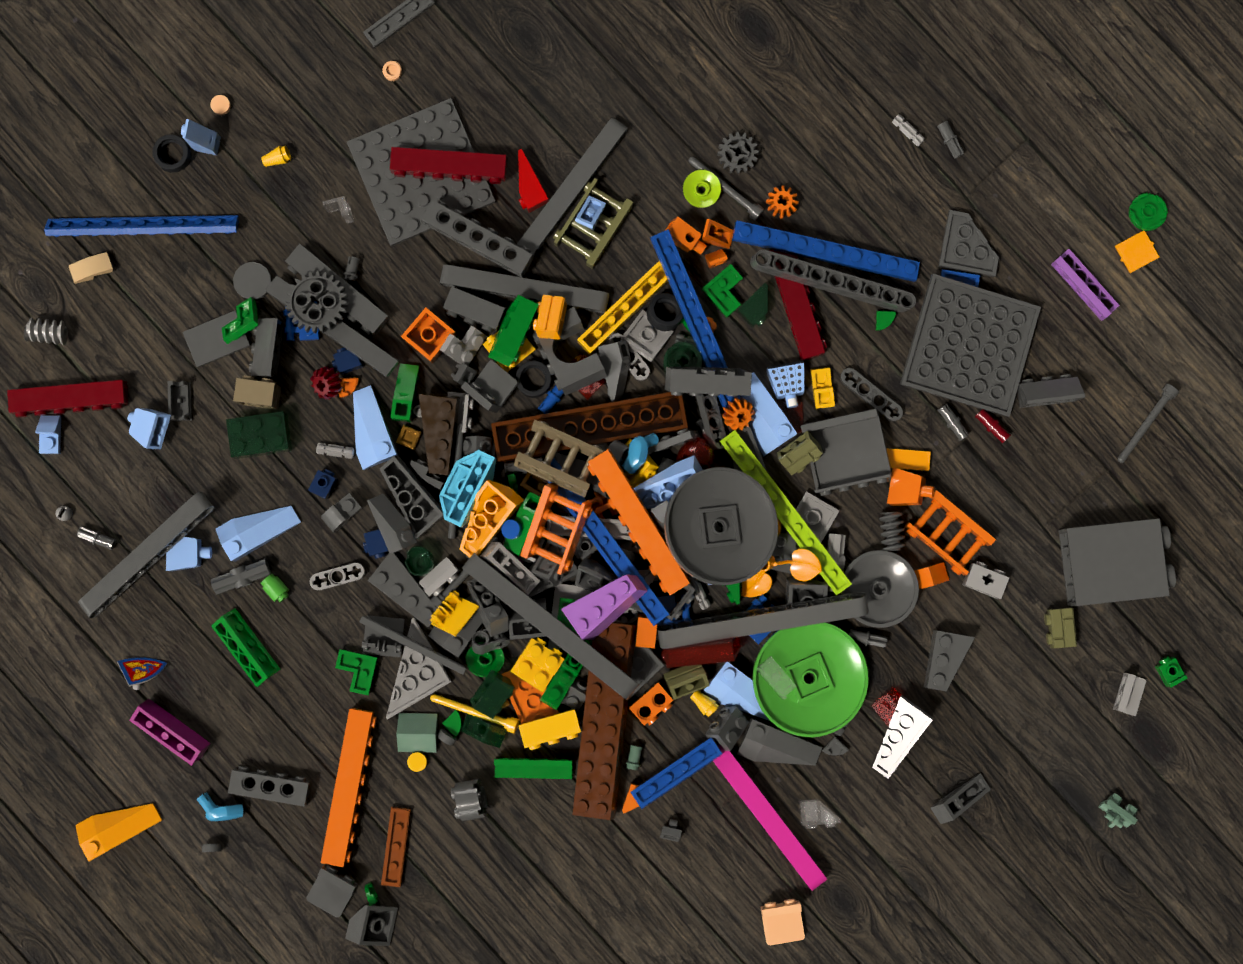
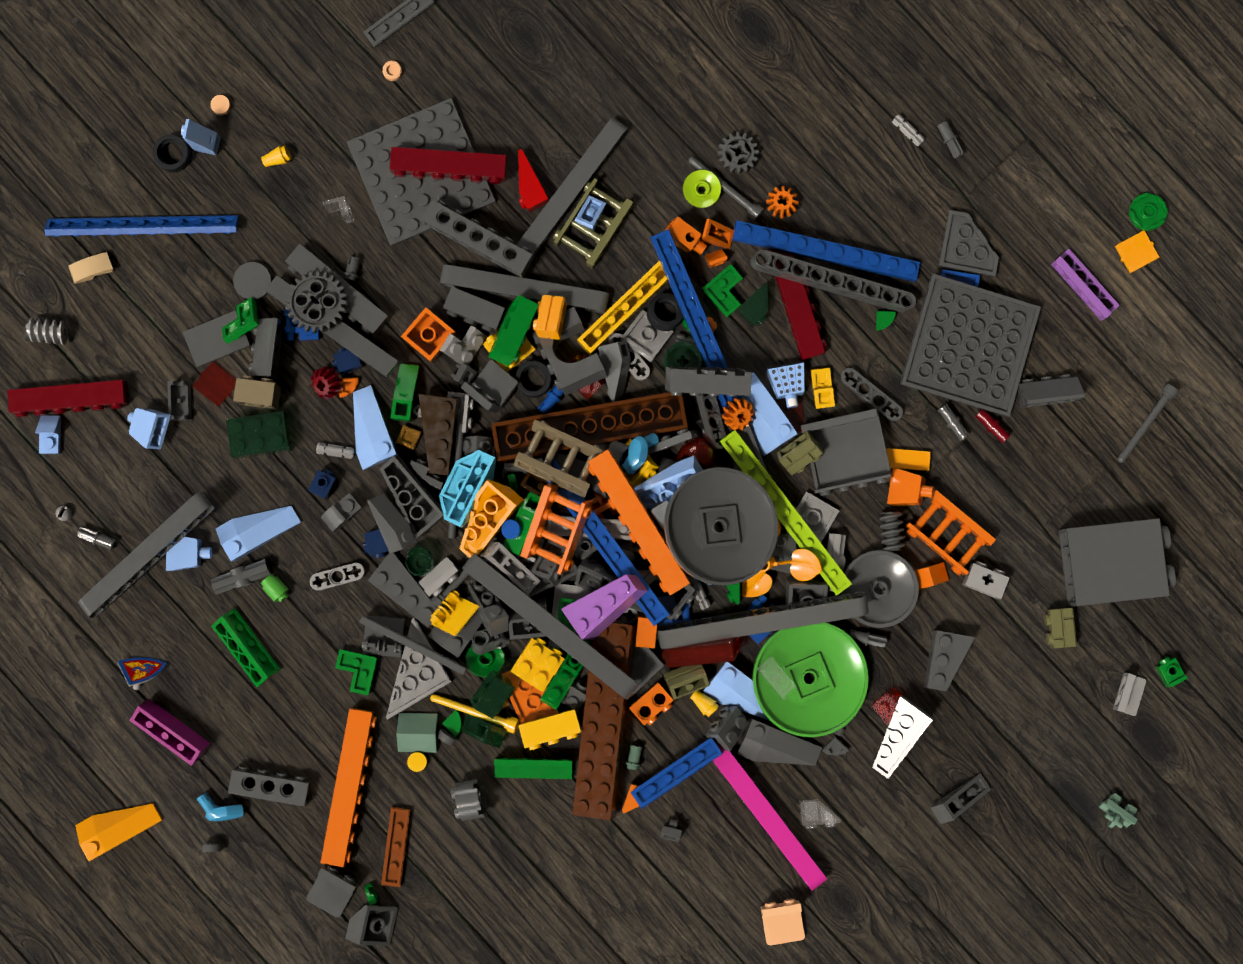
(215, 384): none -> clear red piece

